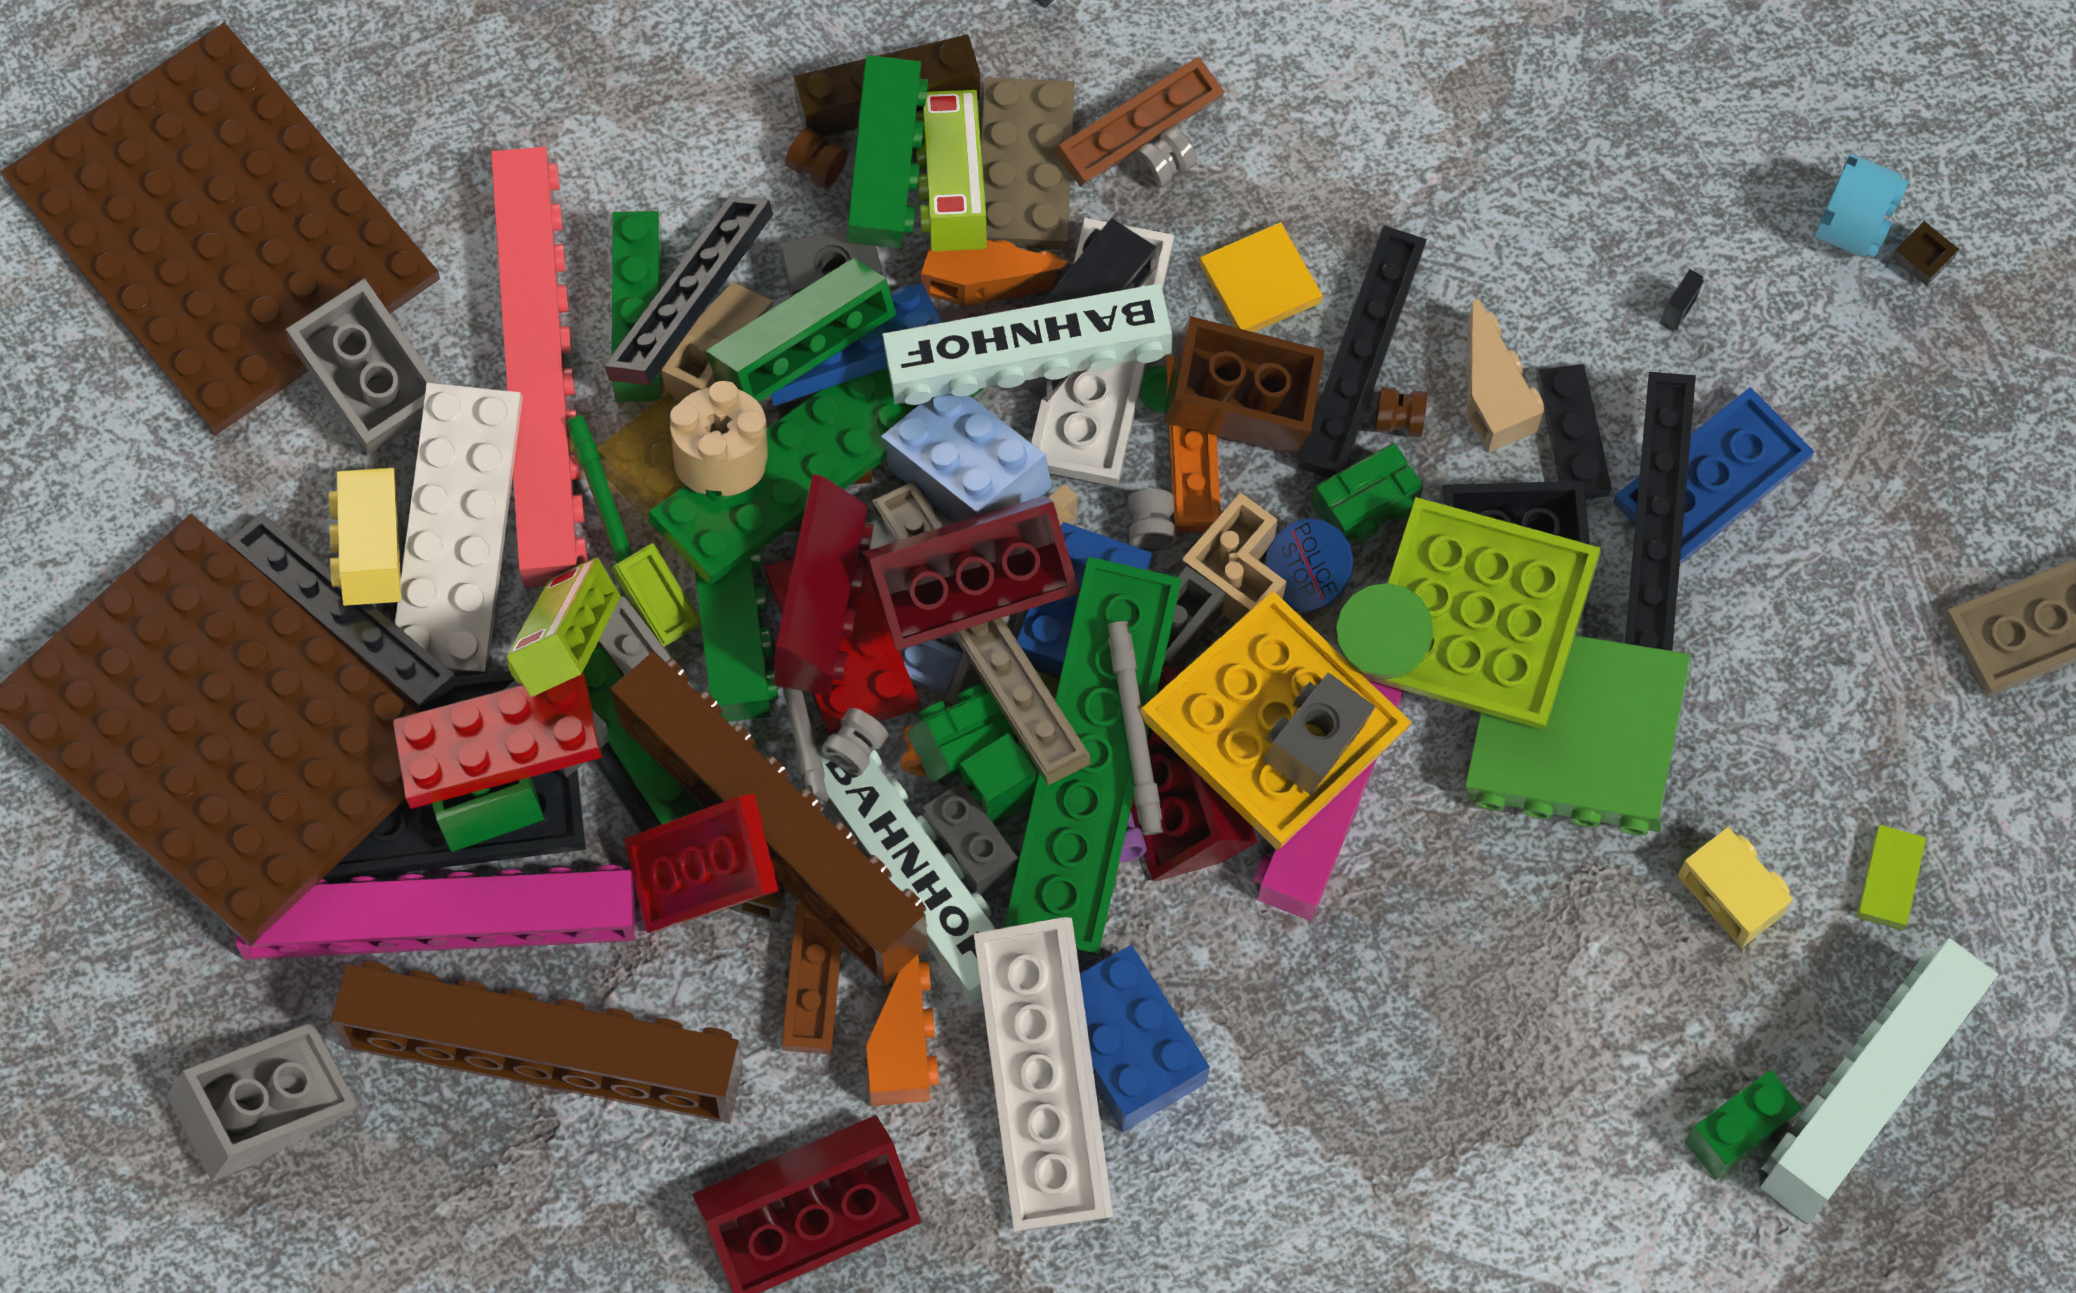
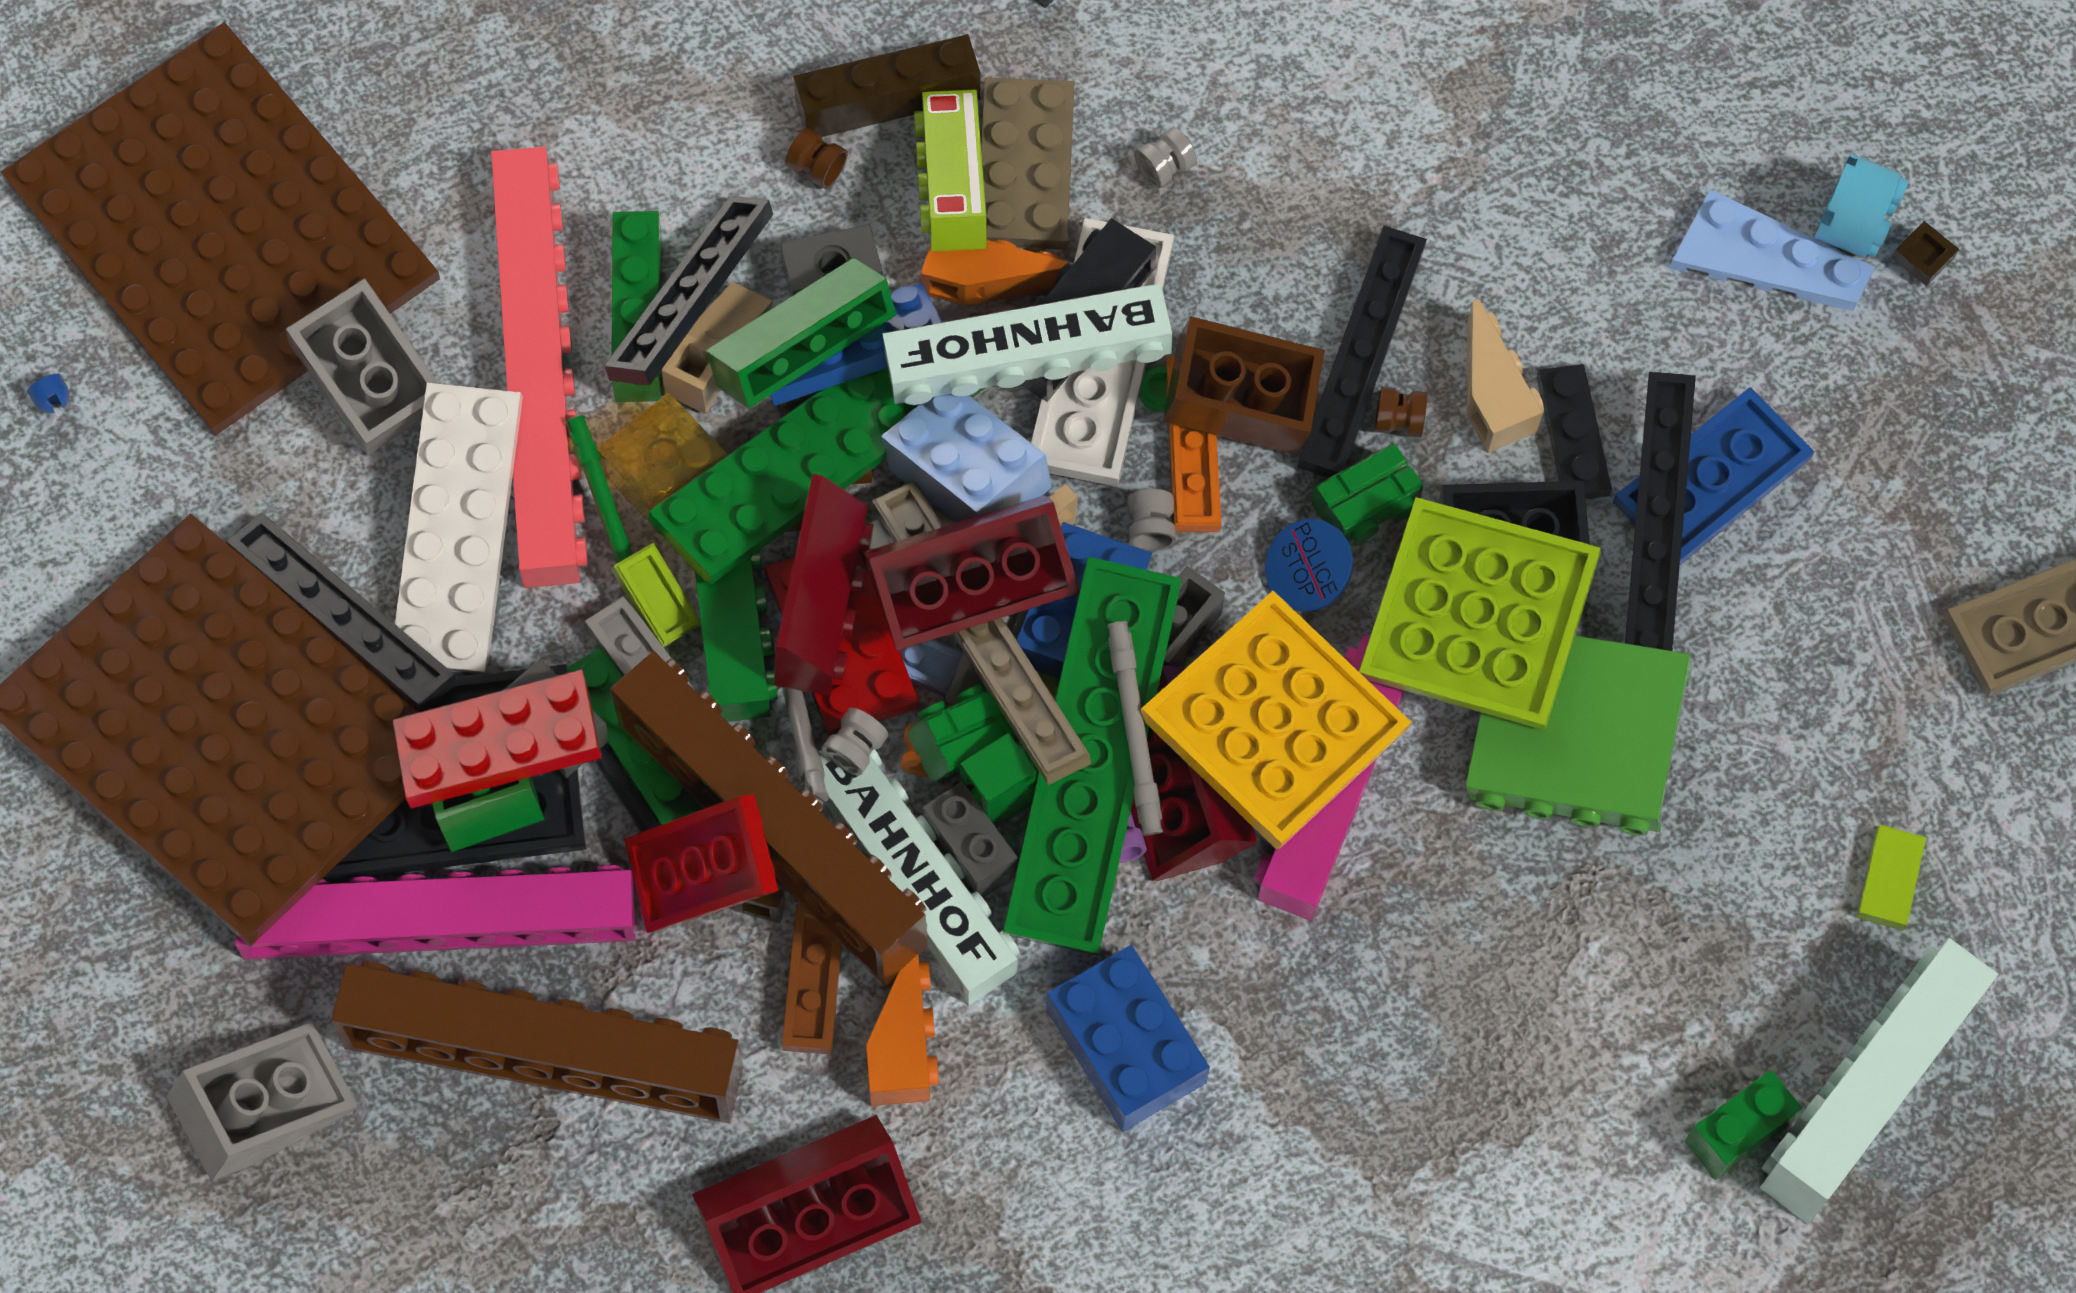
(48, 392): none -> blue hinge
(365, 537): light yellow brick -> none
(563, 627): lime brick -> none
(719, 440): tan brick -> none
(884, 152): green brick -> none
(1043, 1074): white plate -> none
(1139, 121): dark orange plate -> none
(1230, 557): tan brick -> none
(1261, 279): yellow tile -> none
(1307, 757): dark grey brick -> none
(1385, 631): bright green tile -> none
(1682, 300): black tile -> none
(1735, 886): light yellow brick -> none
(1756, 249): none -> light blue wing

